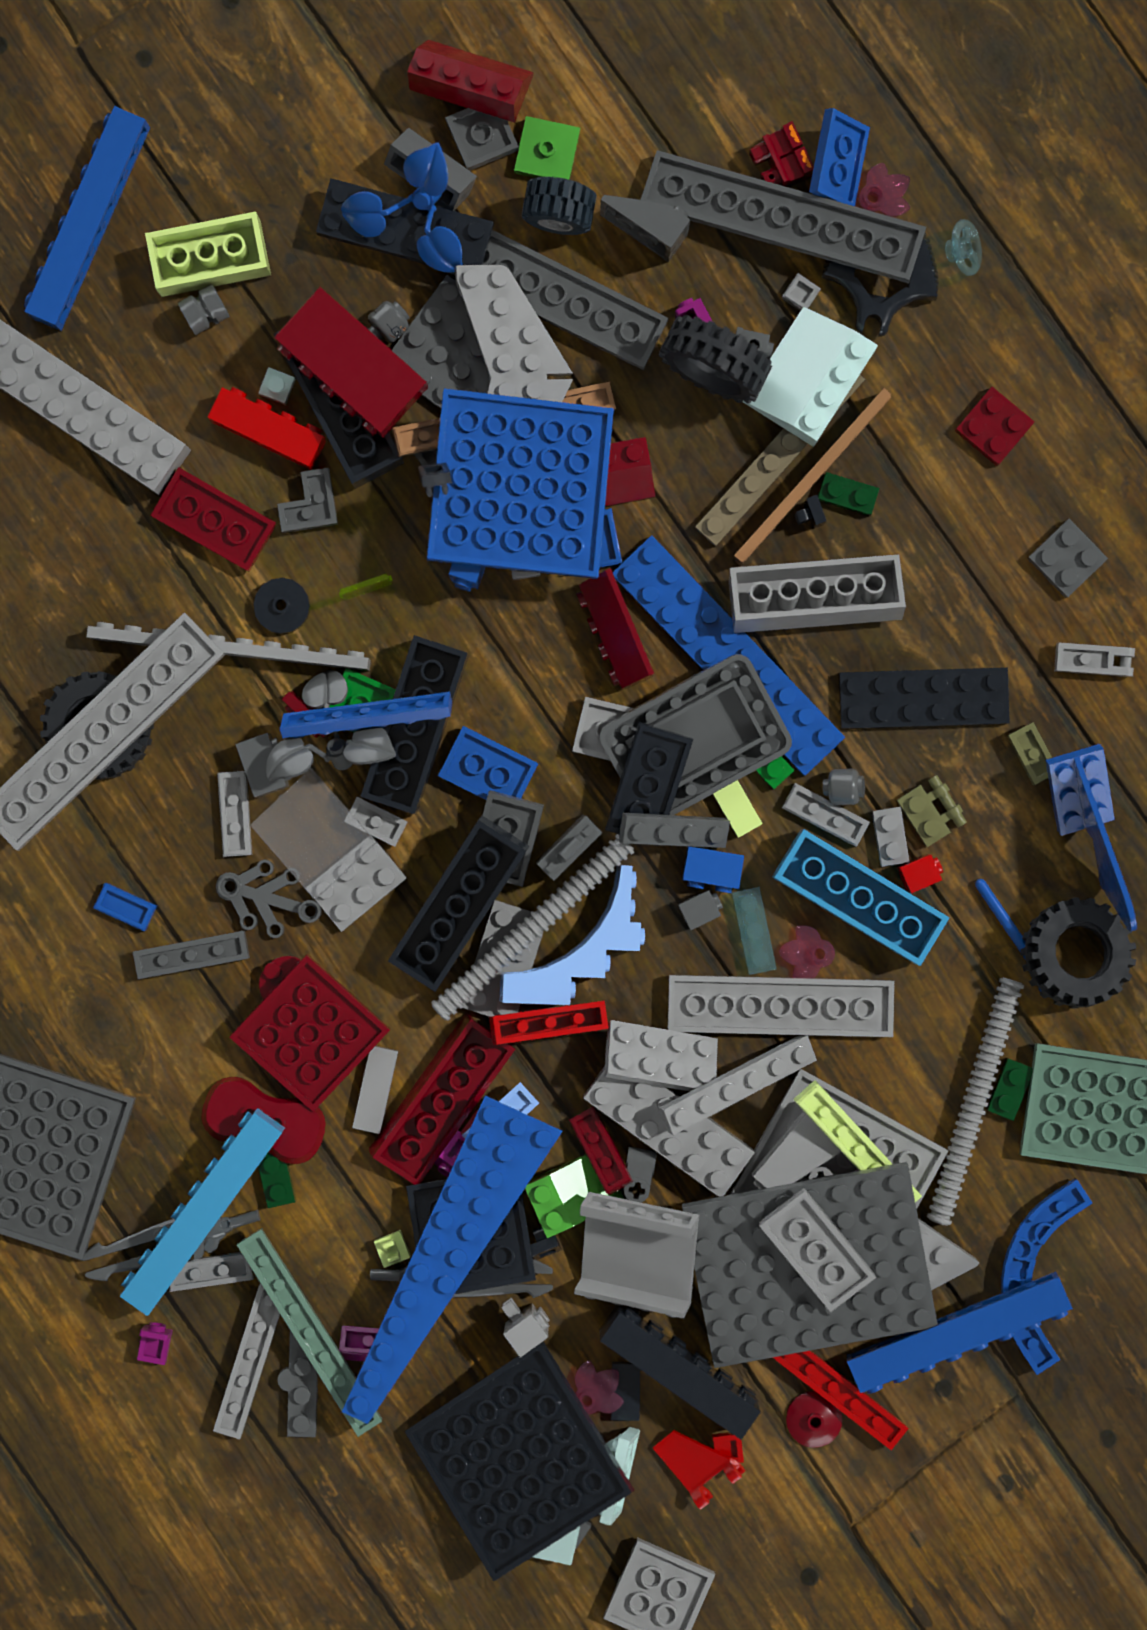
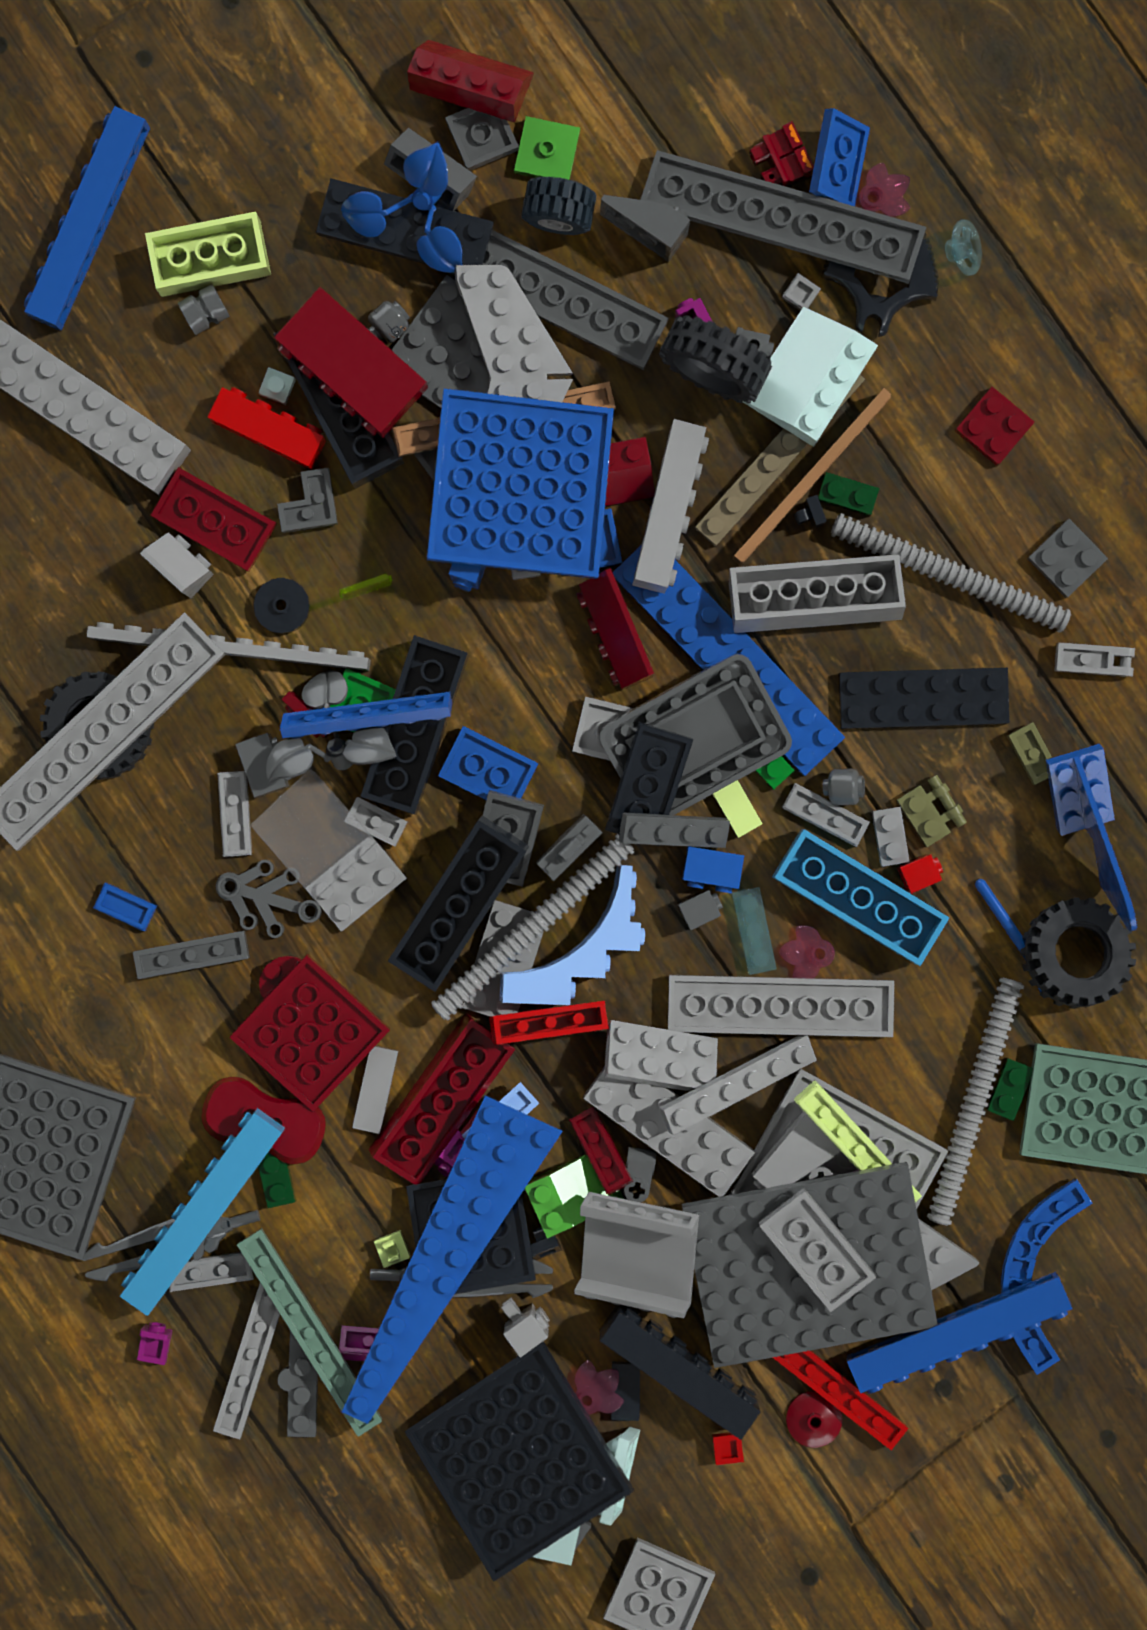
(178, 564): none -> light grey slope
(435, 475): black tile -> none
(669, 506): none -> light grey brick
(696, 1464): red flag -> none
(952, 573): none -> light grey piece

